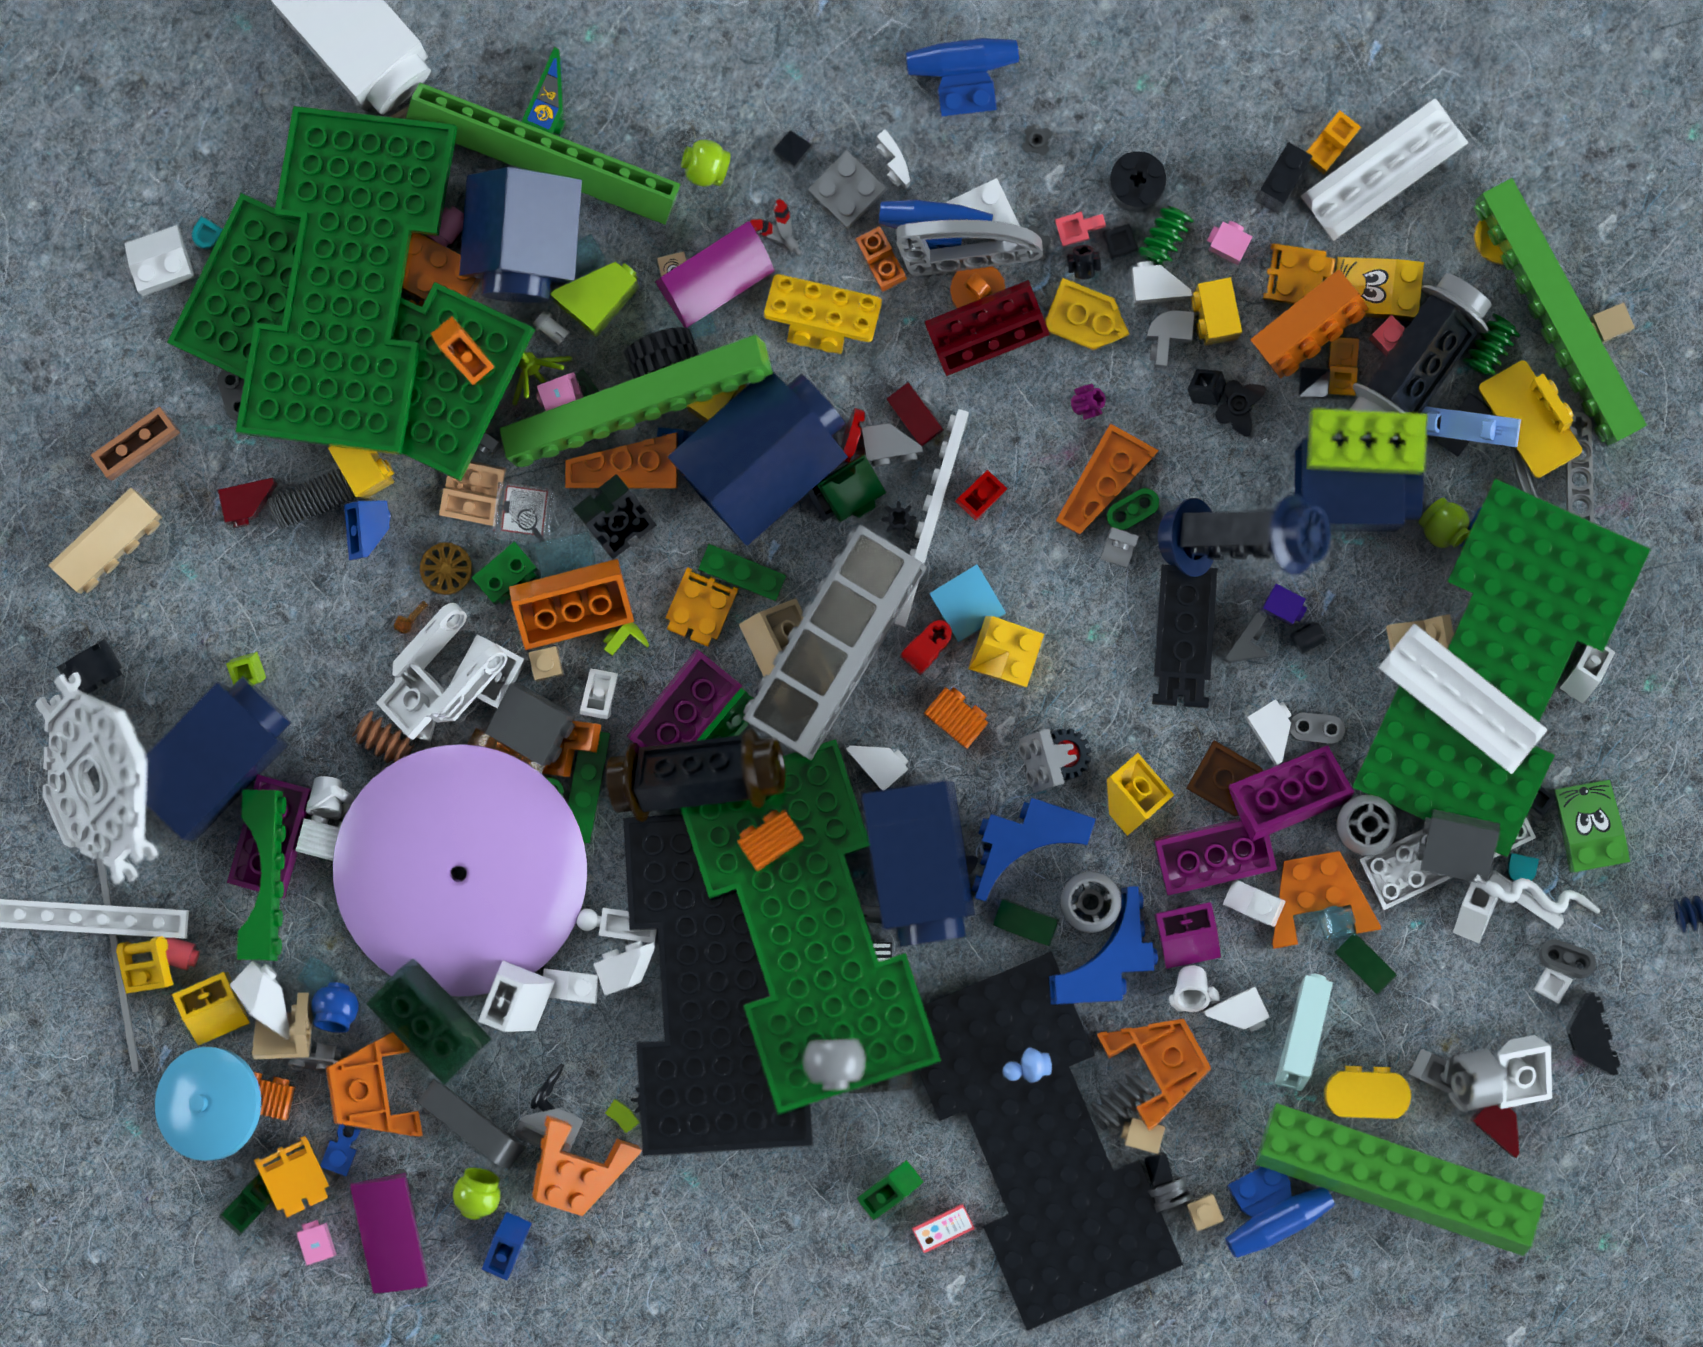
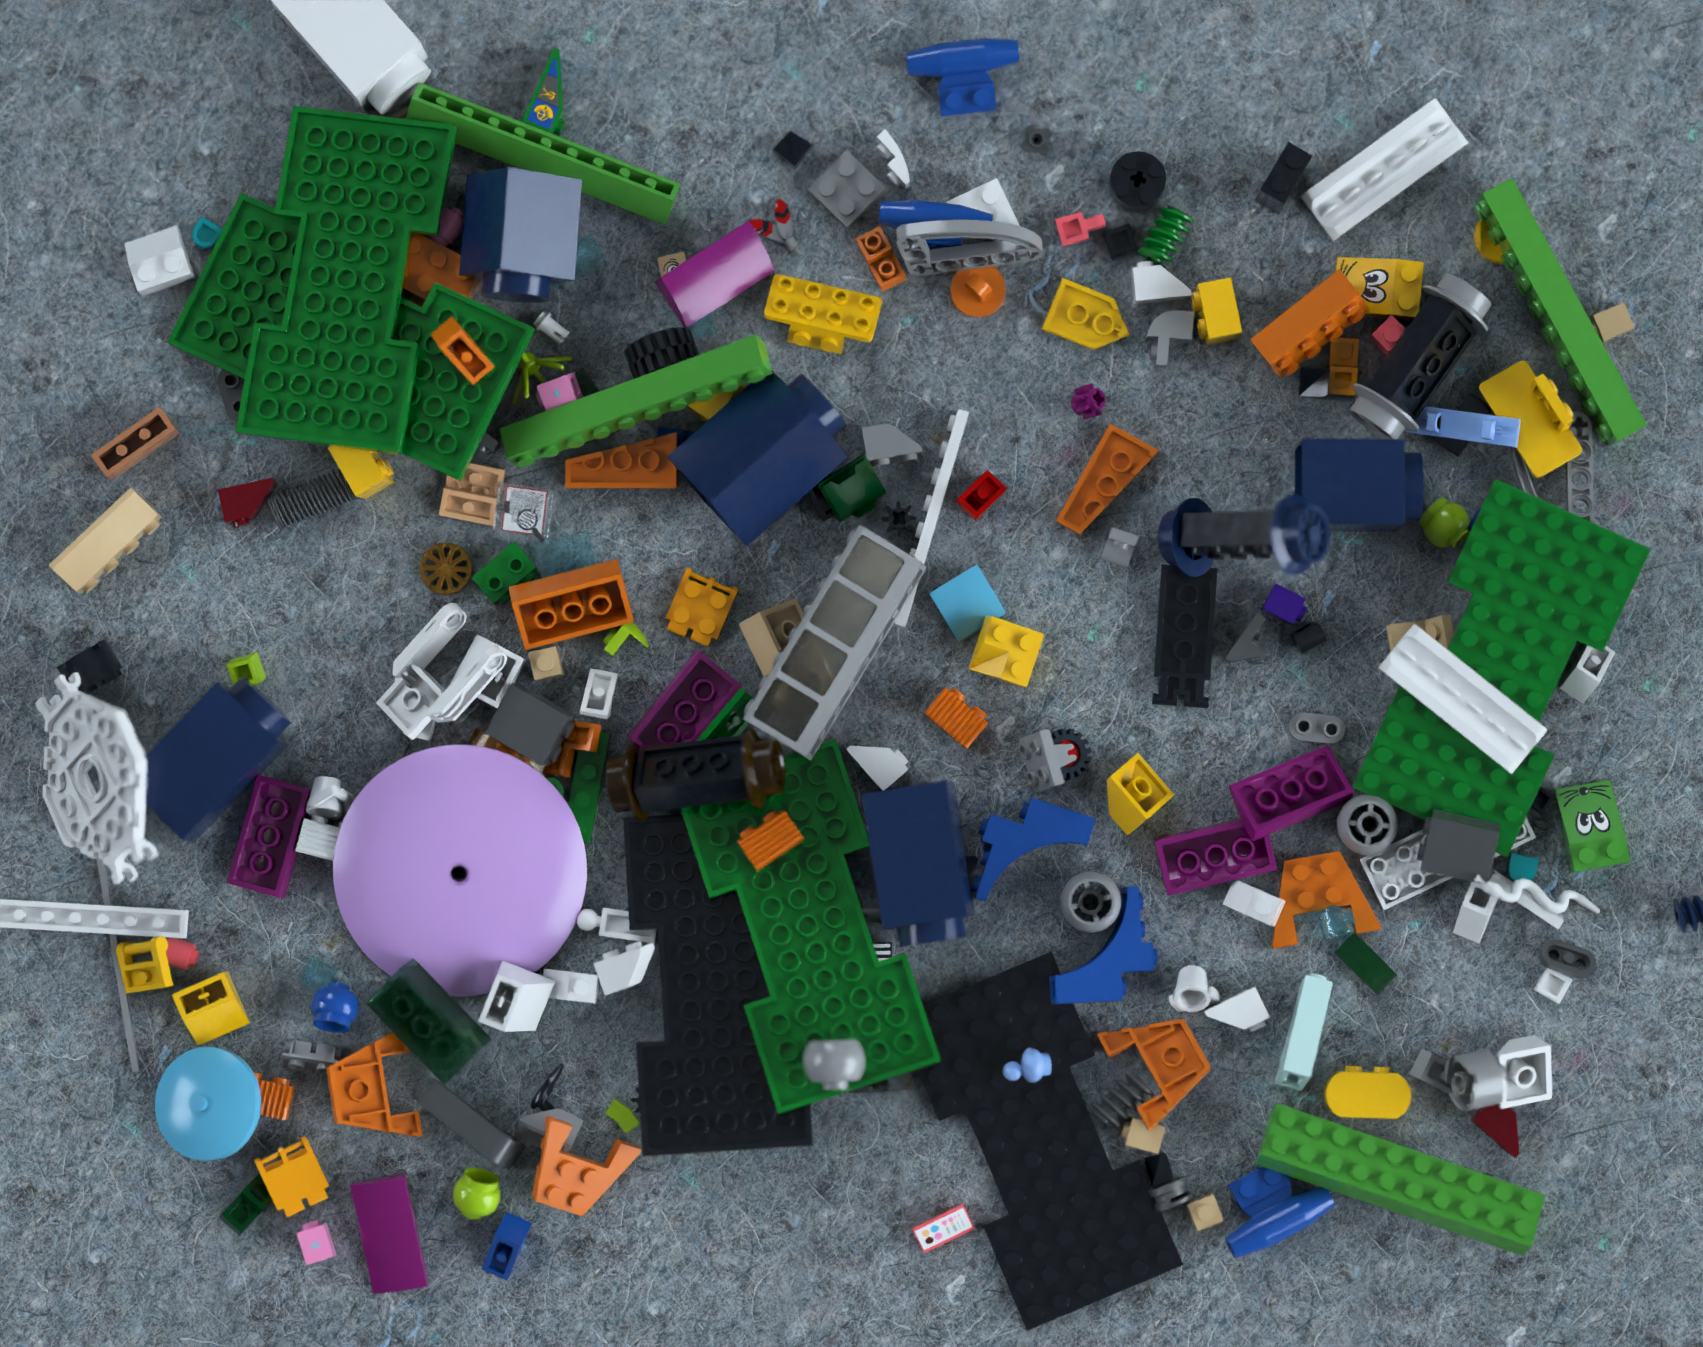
(259, 934): green arch -> none
(262, 996): white slope -> none
(271, 1045): tan bracket -> none
(340, 1154): blue plate -> none
(365, 526): blue slope -> none
(382, 738): nougat piece -> none
(405, 624): clear orange hand -> none
(597, 296): lime slope -> none
(614, 516): black brick -> none
(705, 163): lime piece -> none
(742, 572): green plate -> none
(852, 433): red tile -> none
(890, 1190): green slope -> none
(915, 414): dark red slope -> none
(923, 650): red piece -> none
(987, 328): dark red brick -> none
(1026, 922): dark green slope -> none
(1083, 262): black gear -> none
(1132, 509): green plate -> none
(1188, 935): magenta slope -> none
(1207, 387): black slope -> none
(1216, 772): reddish brown tile -> none
(1229, 241): bright pink brick -> none
(1239, 405): black animal -> none
(1272, 728): white slope -> none
(1298, 272): light orange plate -> none
(1332, 141): light orange slope -> none
(1380, 427): lime brick -> none
(1491, 345): green piece -> none
(1591, 1037): black slope -> none

